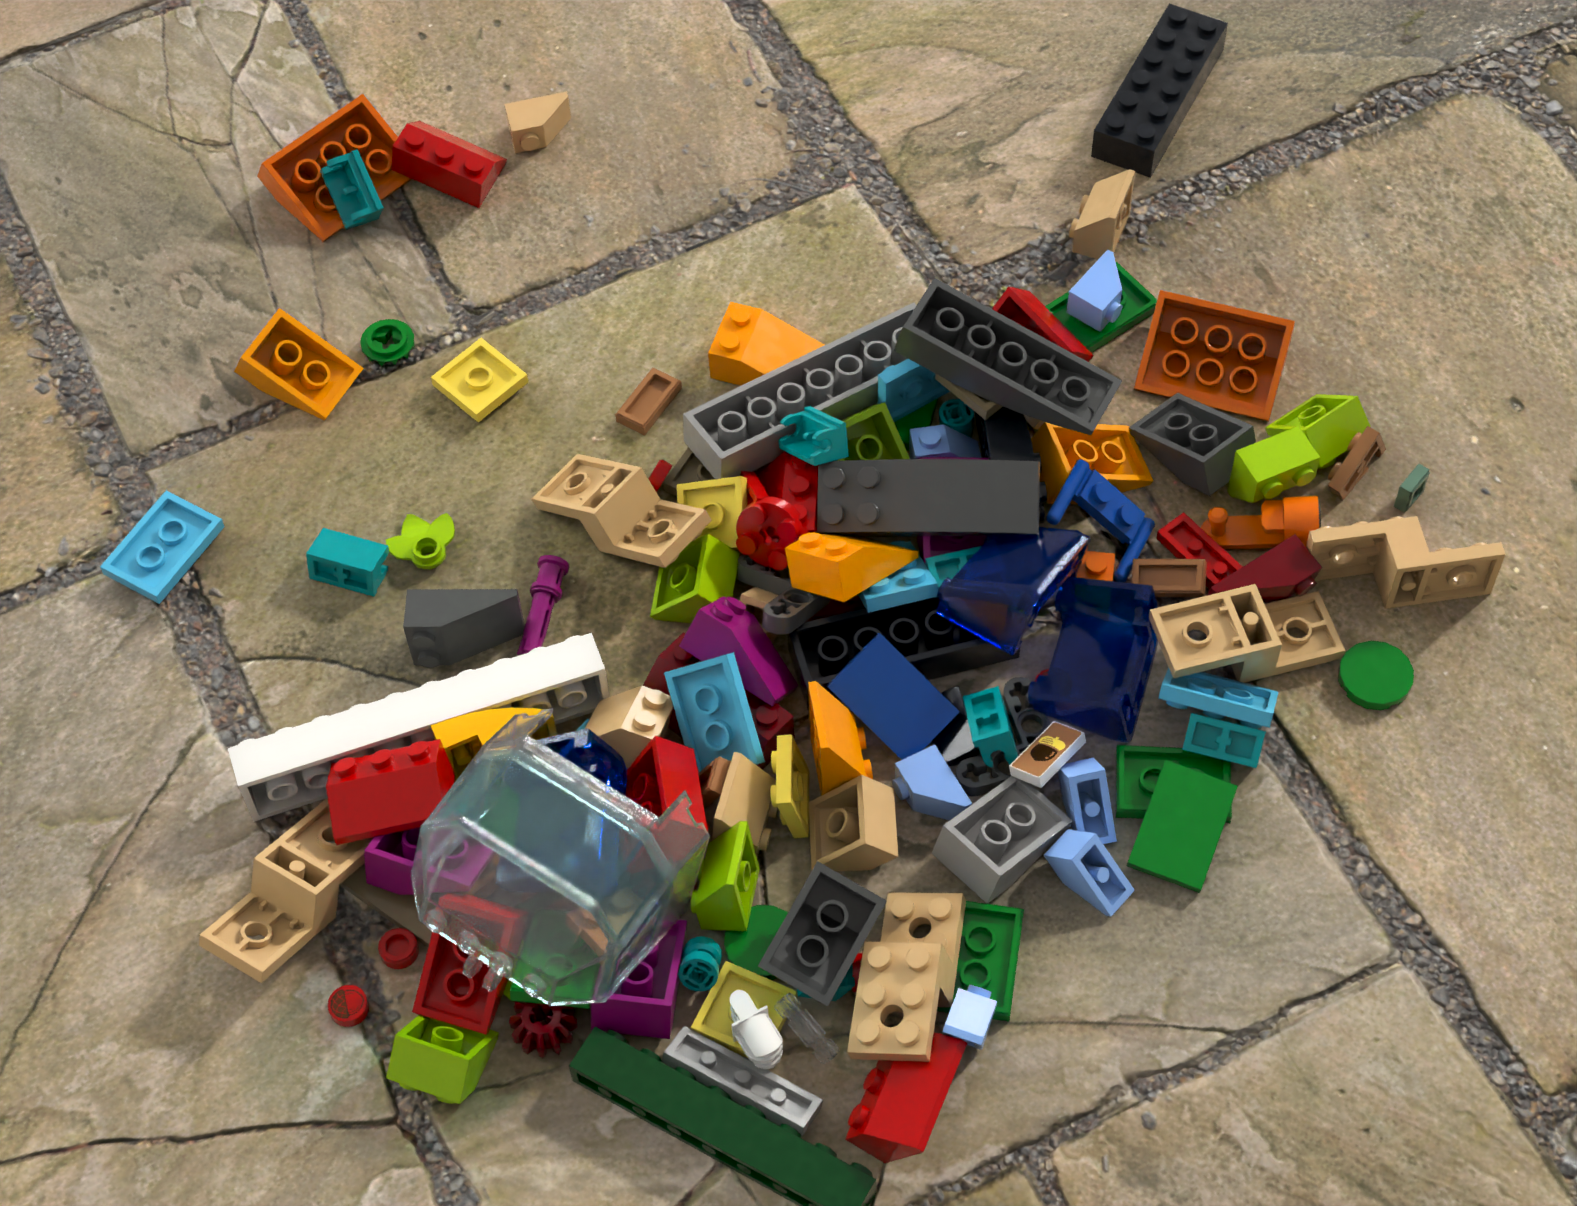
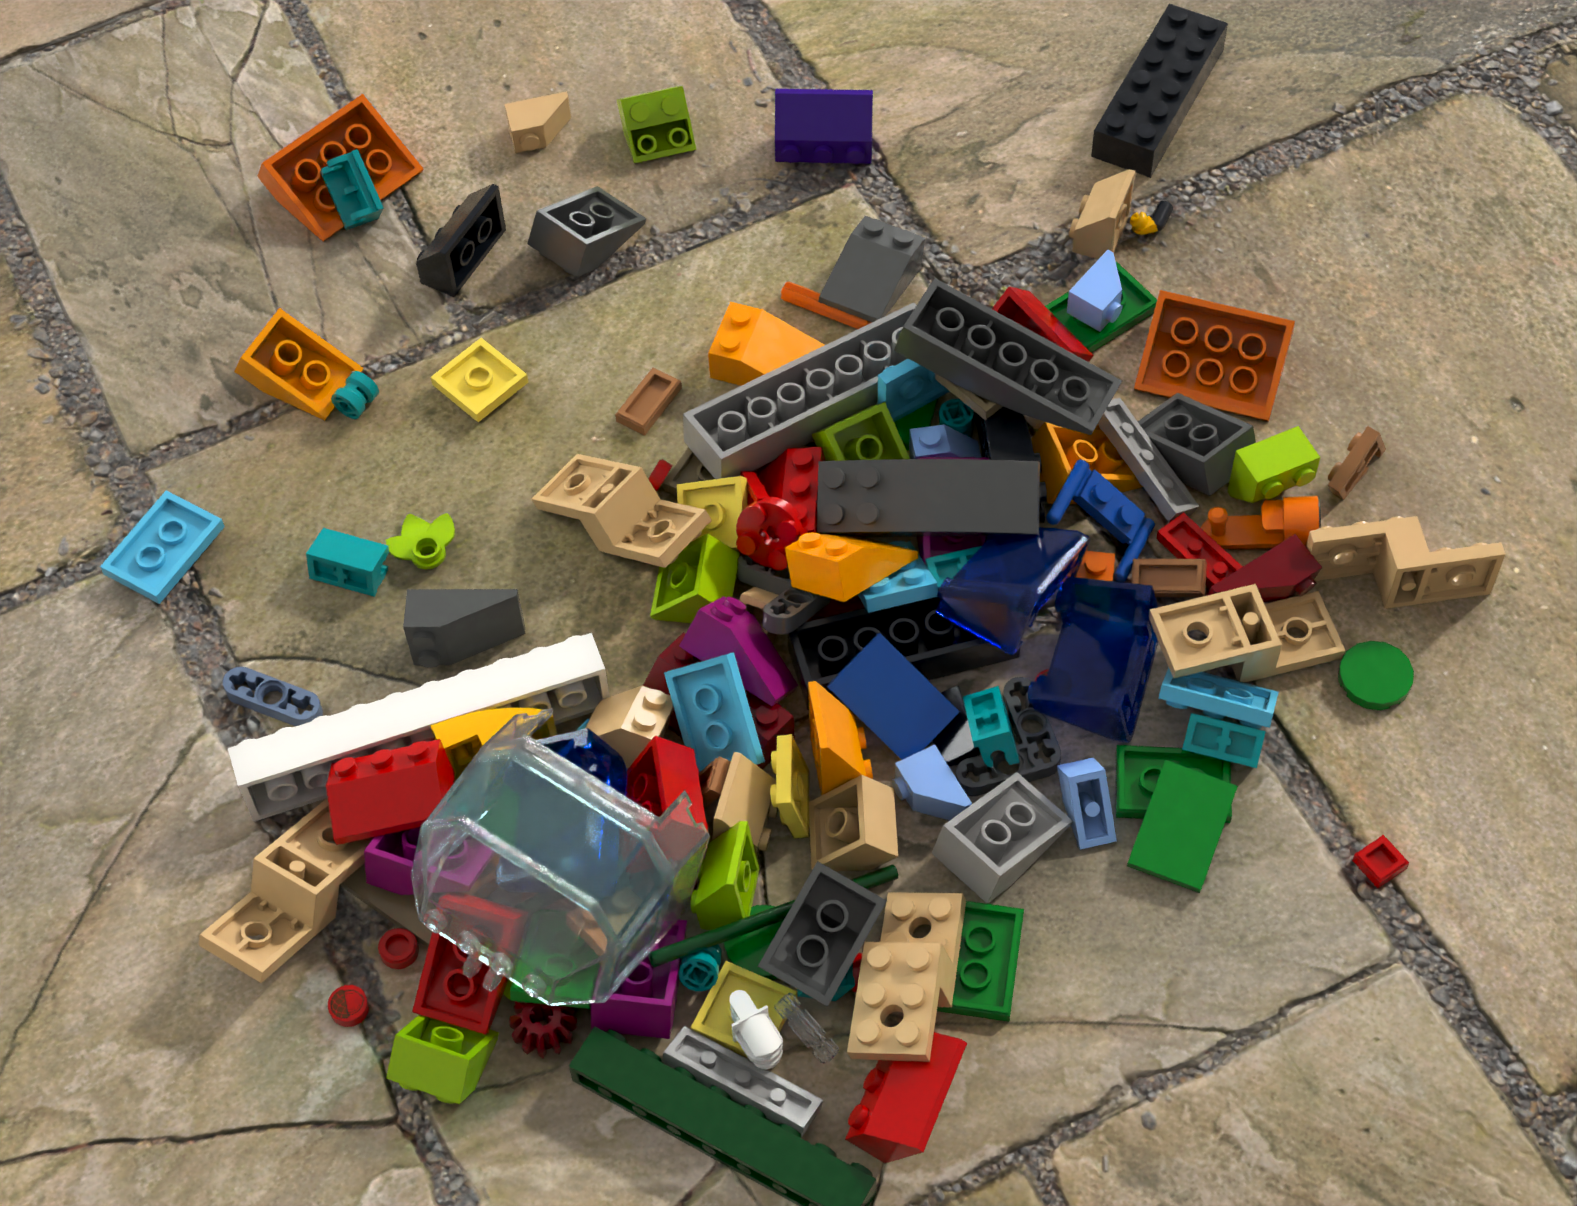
(264, 684): none -> sand blue beam
(355, 394): none -> teal wheel
(379, 334): green gear -> none
(446, 162): red slope -> none
(463, 242): none -> black slope
(545, 594): magenta pin -> none
(583, 230): none -> dark grey slope
(656, 124): none -> lime slope
(752, 923): none -> dark green piece
(809, 300): none -> orange axle
(816, 438): teal hinge -> none
(823, 126): none -> dark purple slope
(873, 269): none -> dark grey slope
(970, 1016): slope -> none
(1047, 754): tile -> none
(1089, 870): light blue slope -> none
(1146, 461): none -> light grey plate
(1156, 222): none -> arm
(1326, 422): lime slope -> none
(1380, 861): none -> red tile
(1412, 488): sand green tile -> none

